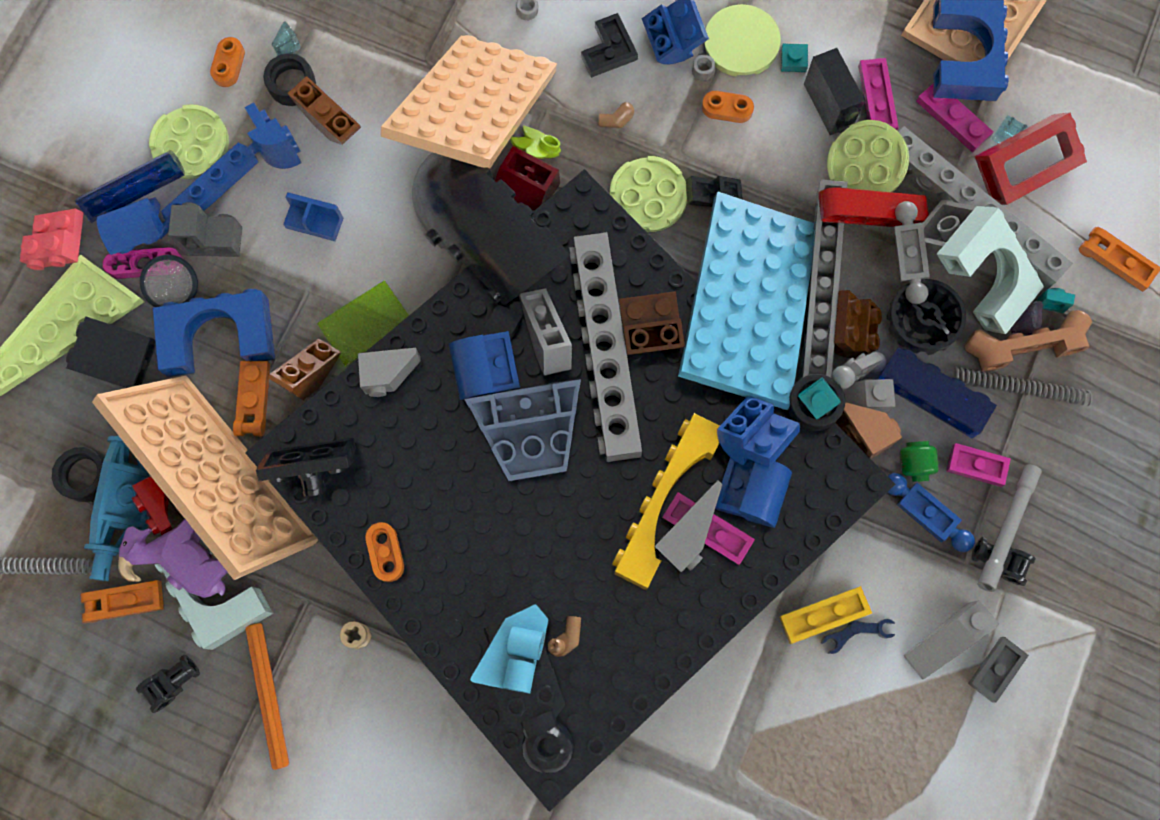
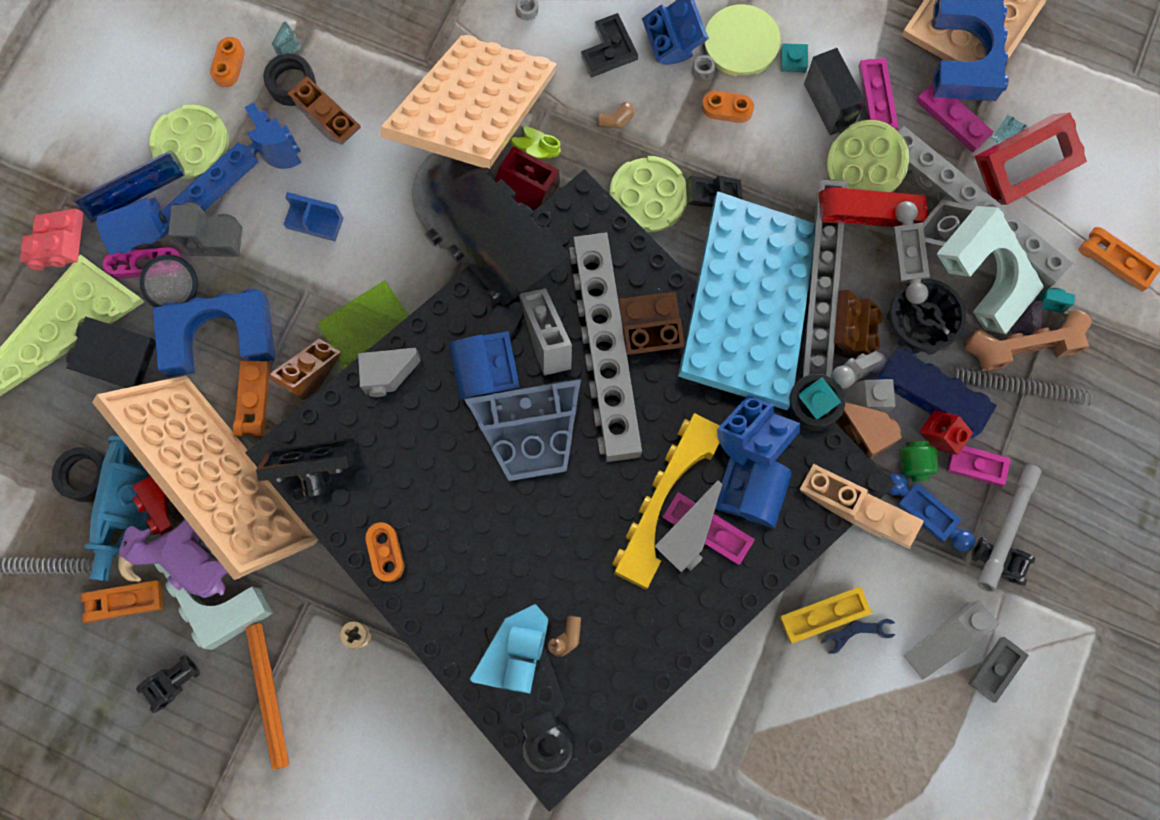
(861, 508): none -> light nougat slope
(946, 432): none -> red brick

